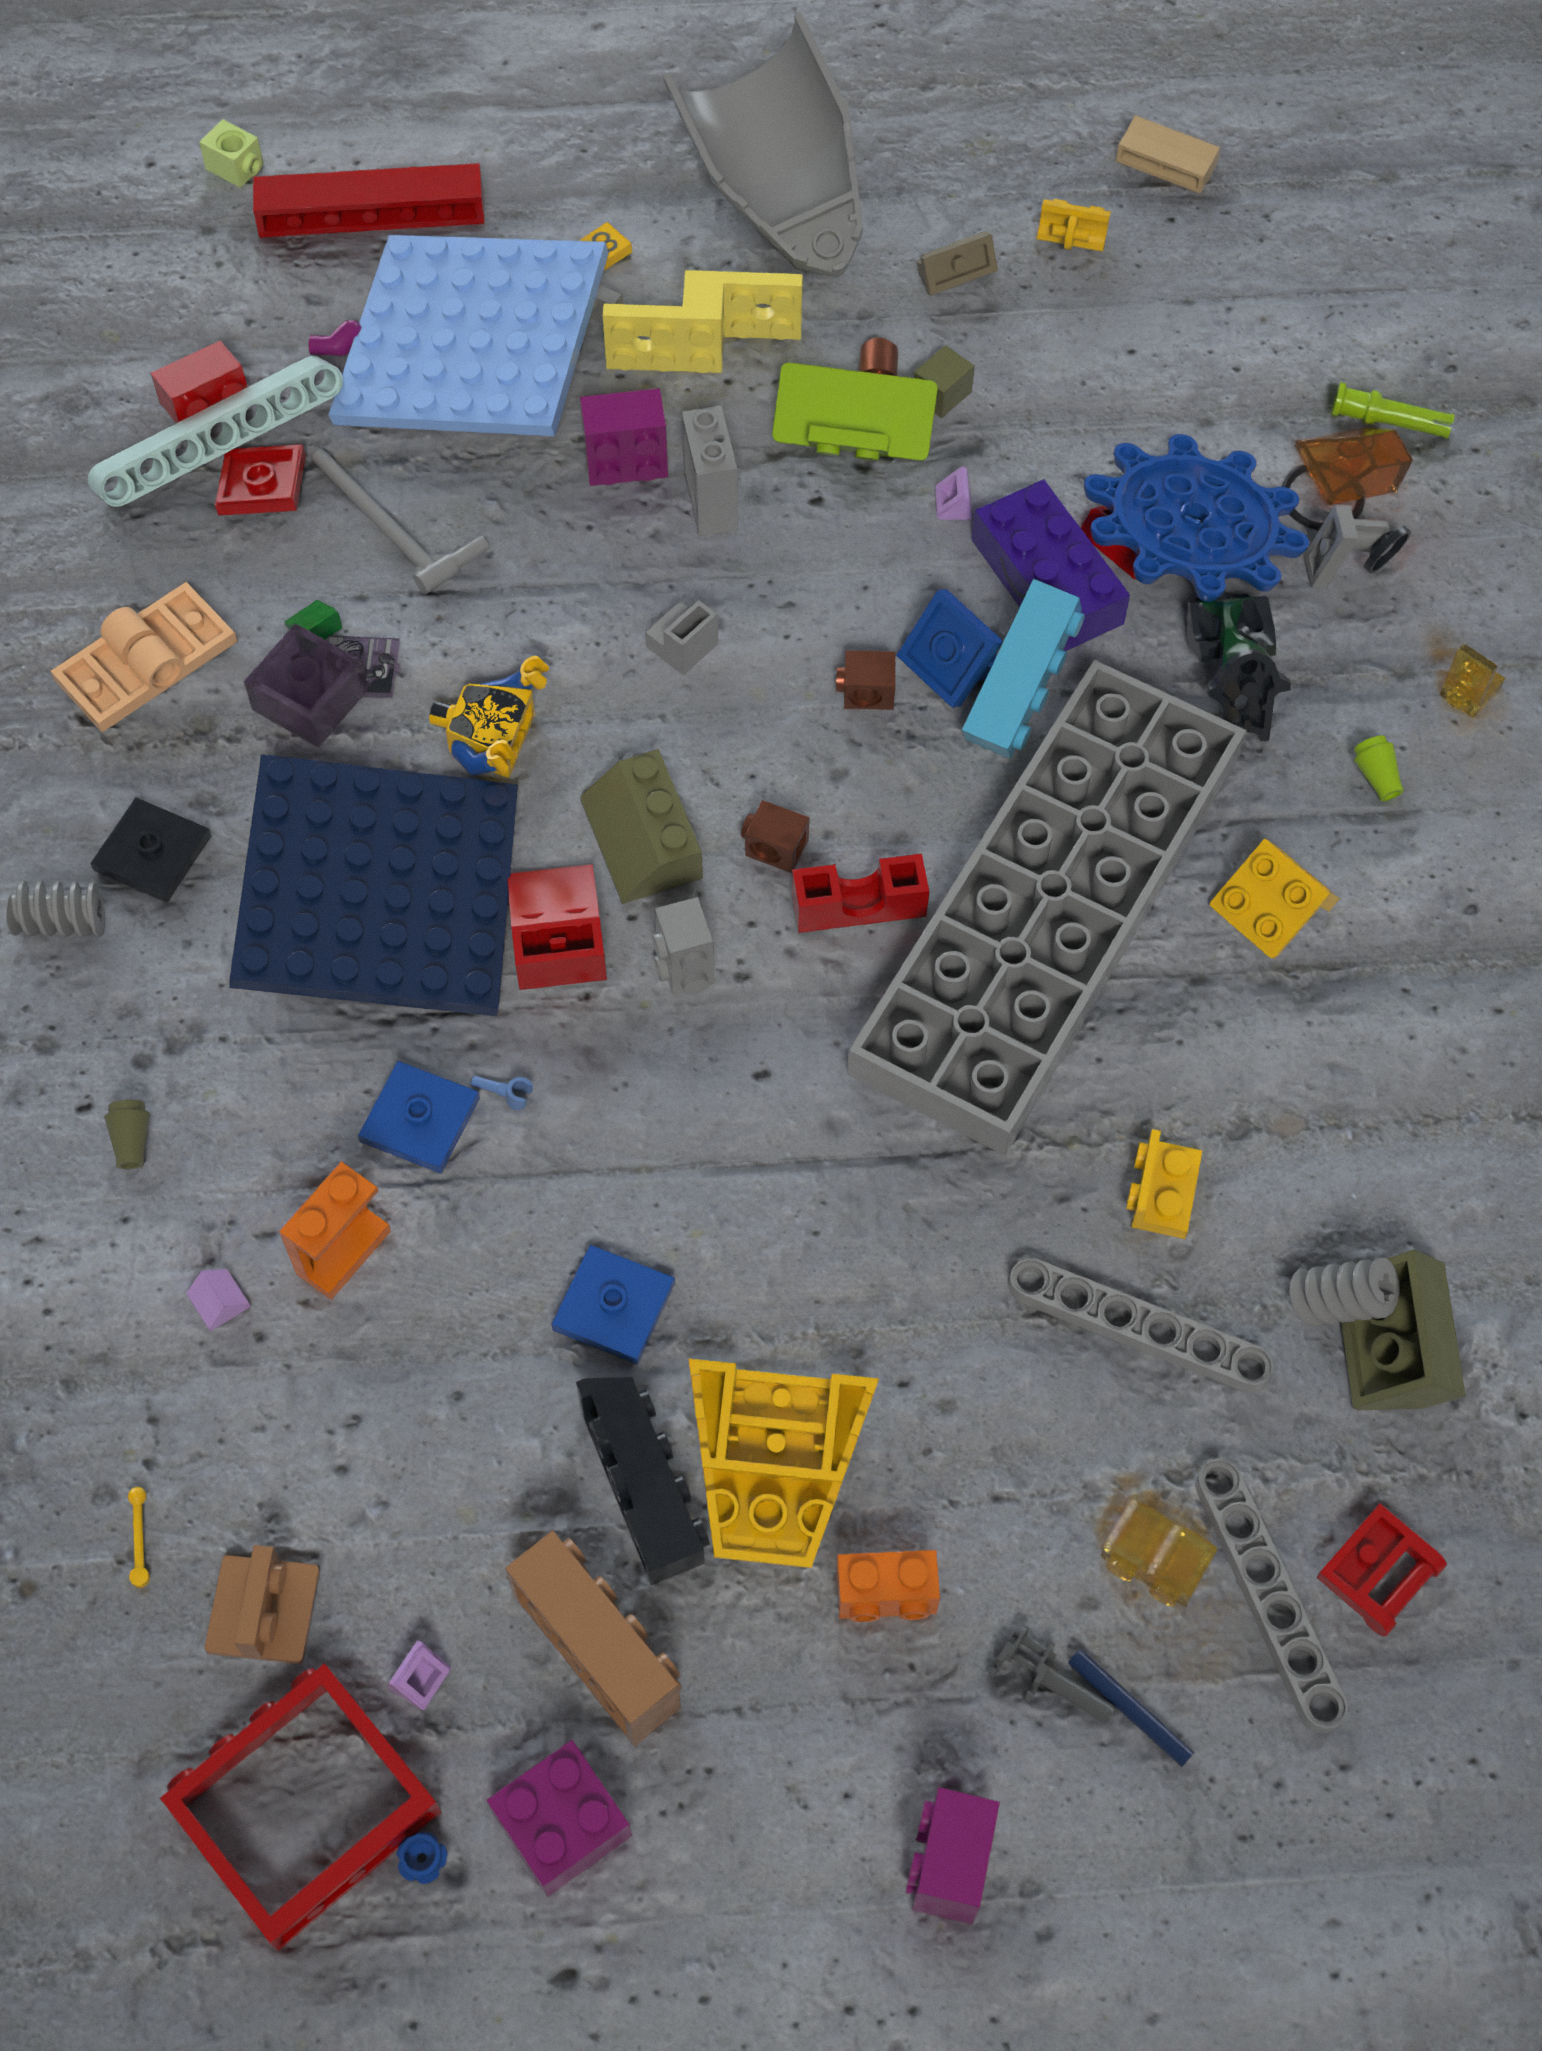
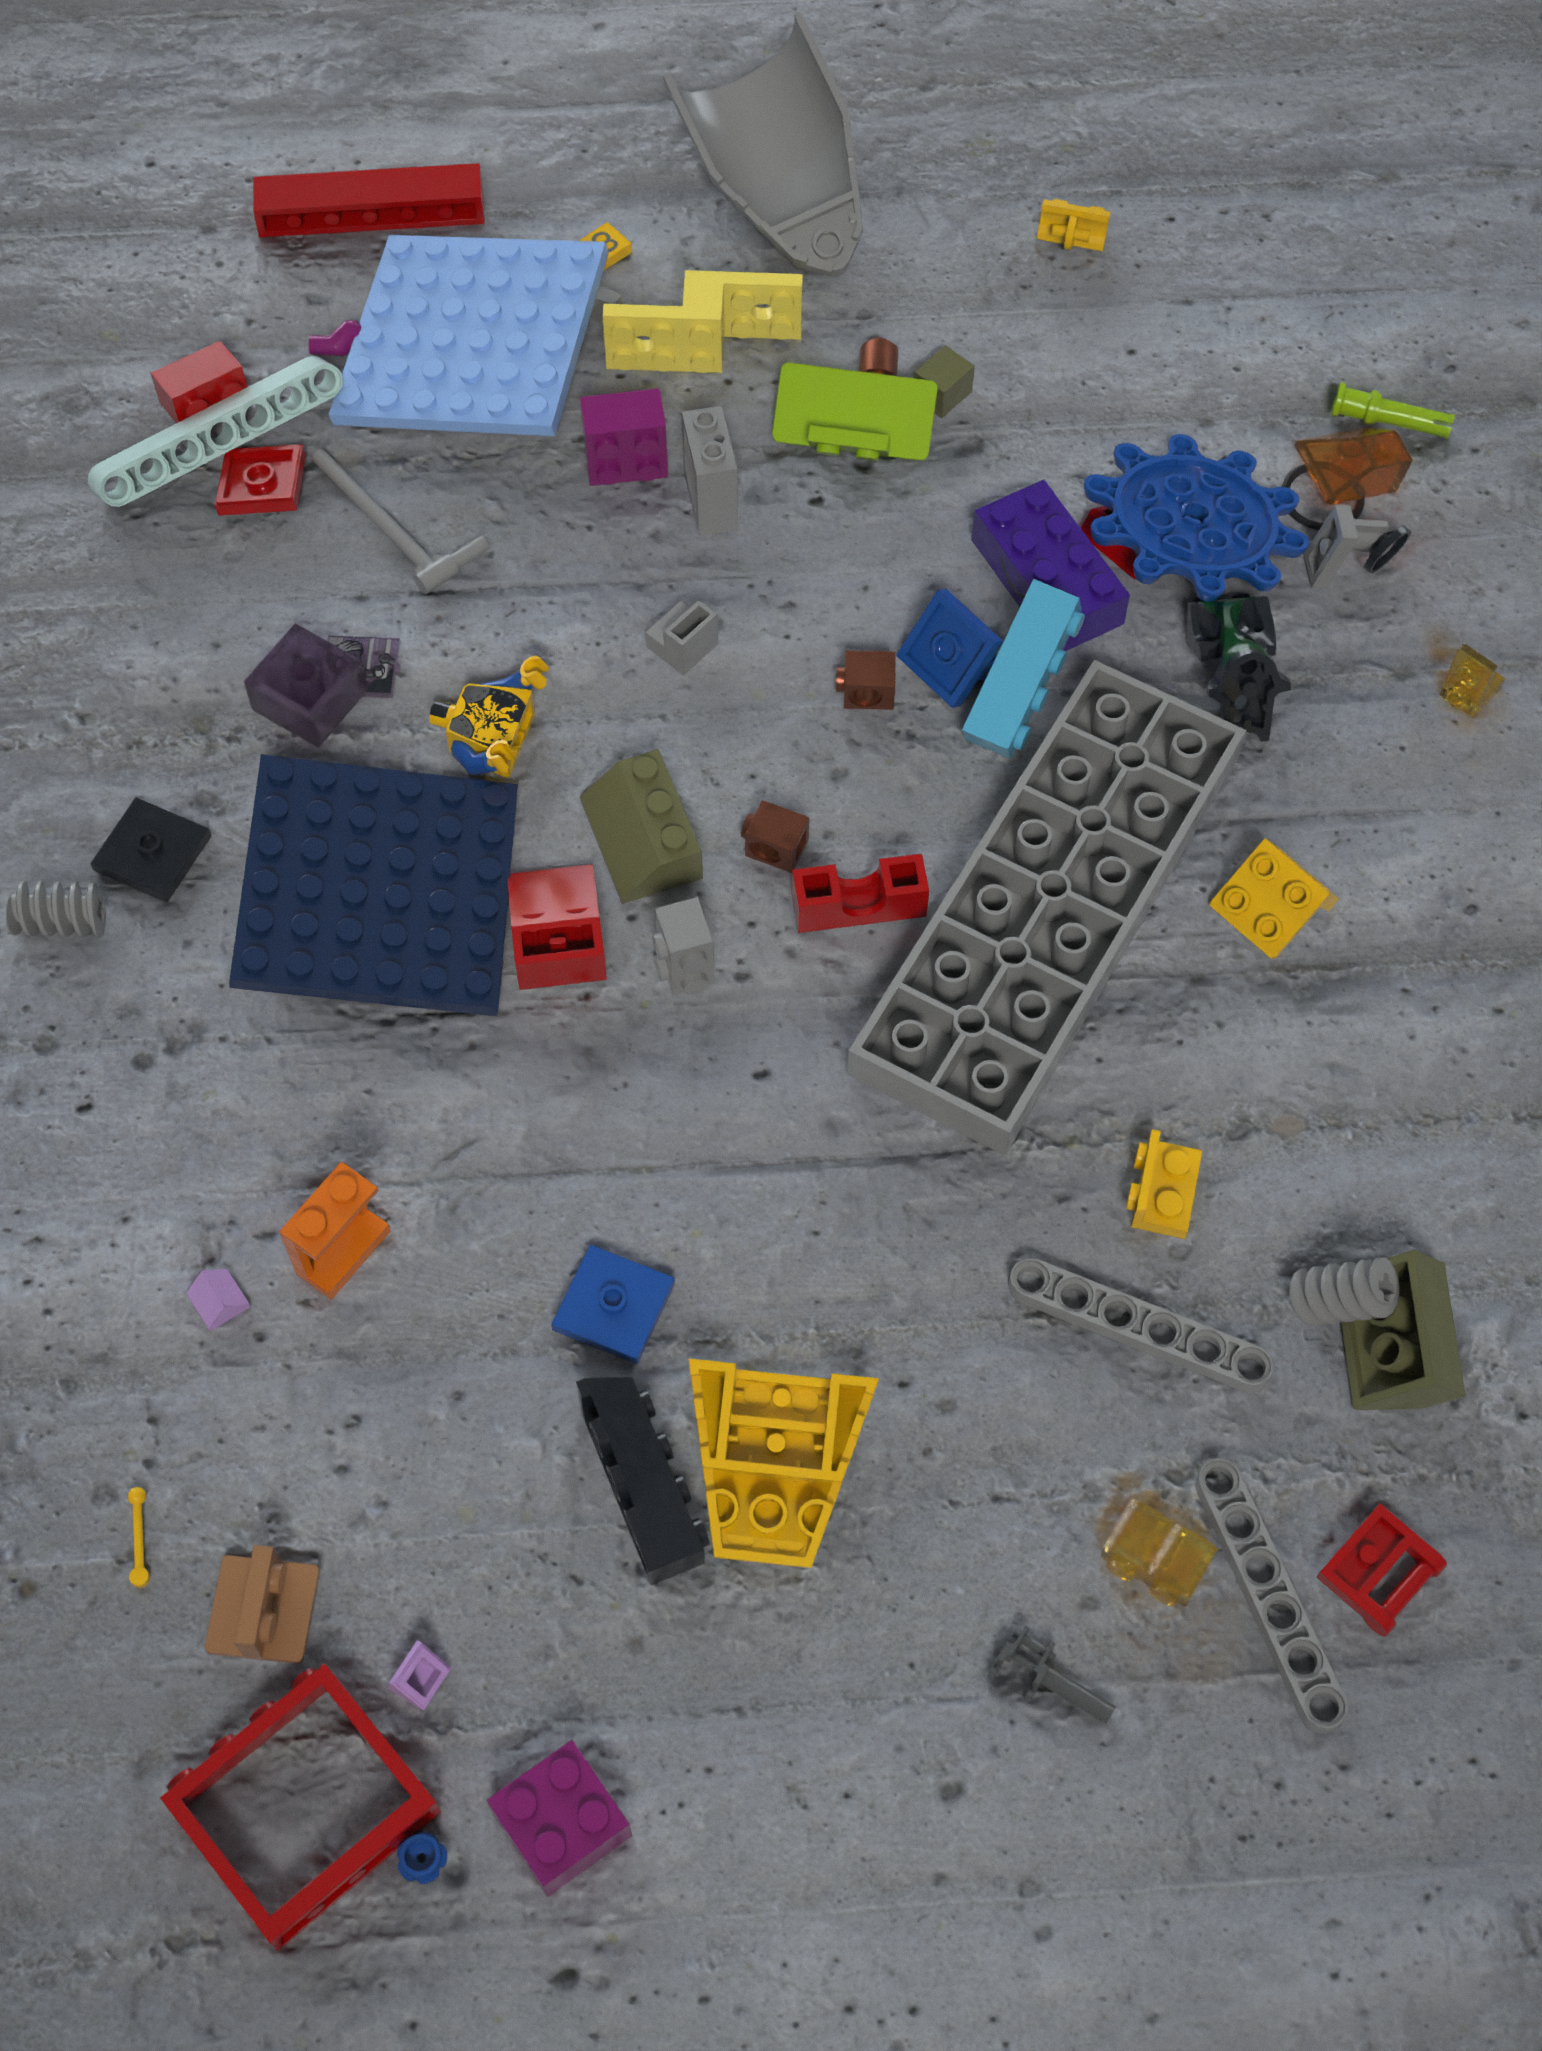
(128, 1130): olive cone -> none
(143, 655): light nougat plate -> none
(231, 153): yellowish green brick -> none
(318, 619): green slope -> none
(419, 1117): blue plate -> none
(506, 1090): medium blue hand -> none
(594, 1636): medium nougat brick -> none
(887, 1585): orange brick -> none
(954, 496): lavender slope -> none
(956, 1855): magenta brick -> none
(958, 262): dark tan plate -> none
(1131, 1707): dark blue bar -> none
(1168, 154): tan piece -> none
(1379, 765): lime cone -> none

